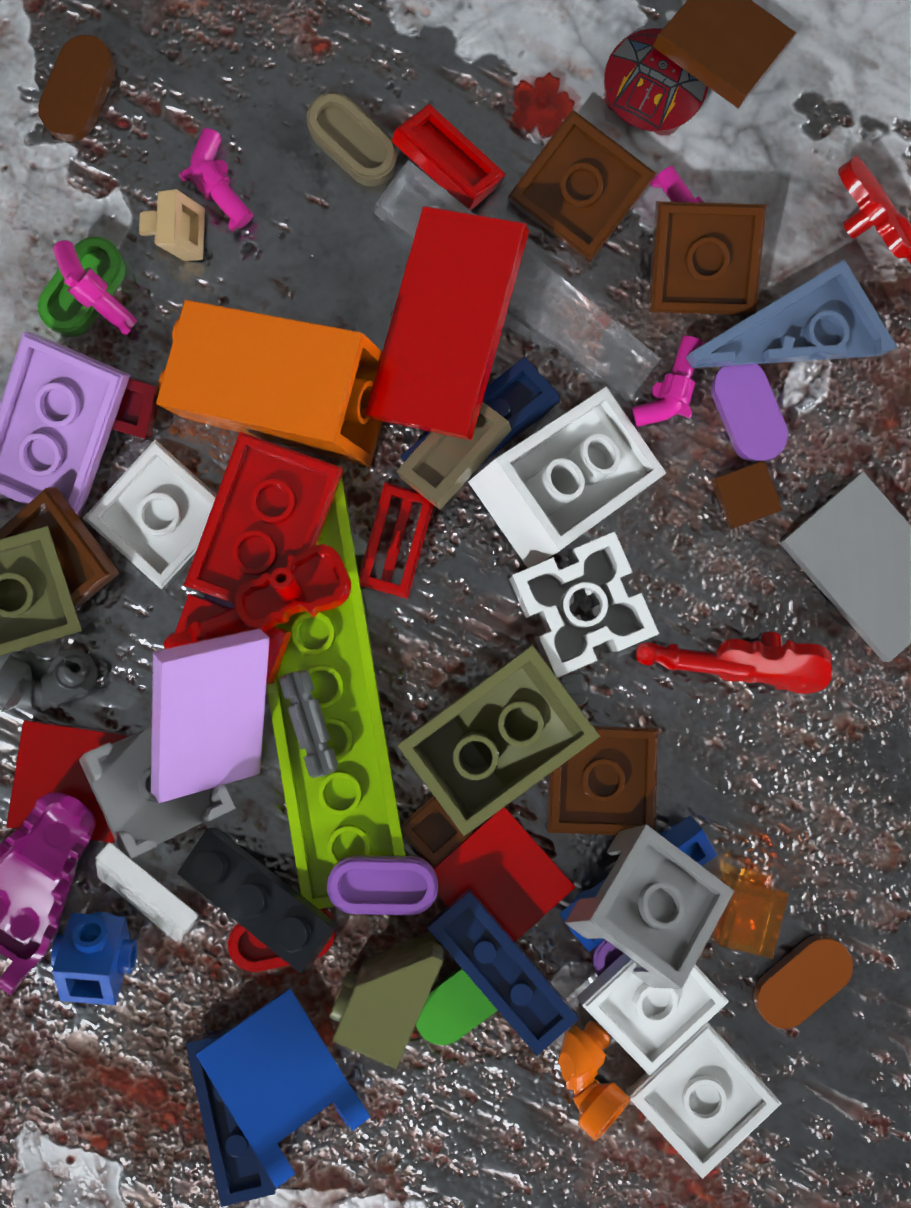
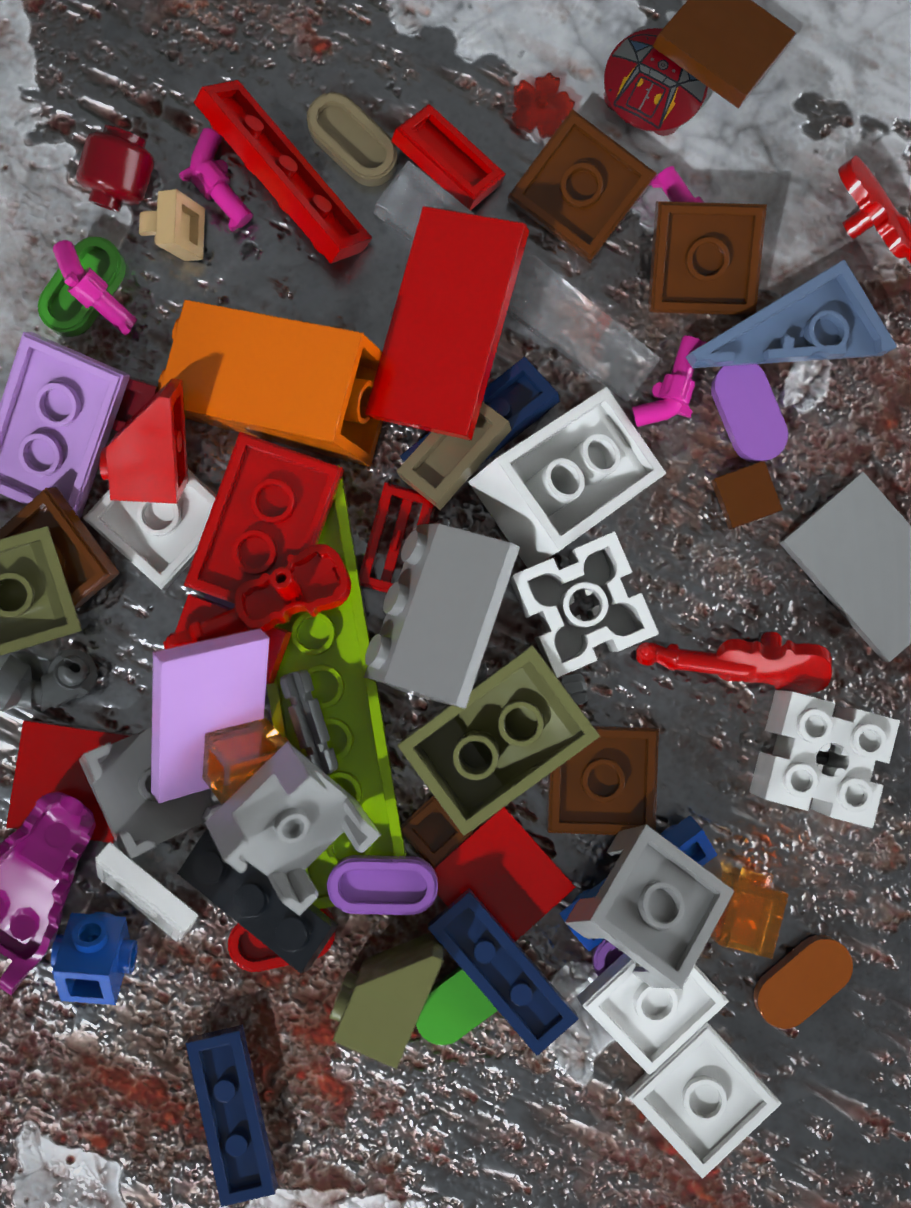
(77, 88): reddish brown tile -> none
(115, 168): none -> dark red head
(149, 451): none -> red slope
(237, 754): none -> clear orange brick
(277, 1078): blue flag -> none
(282, 170): none -> red plate
(286, 822): none -> light grey panel
(440, 613): none -> light grey slope
(579, 1064): orange arm -> none
(853, 742): none -> white brick

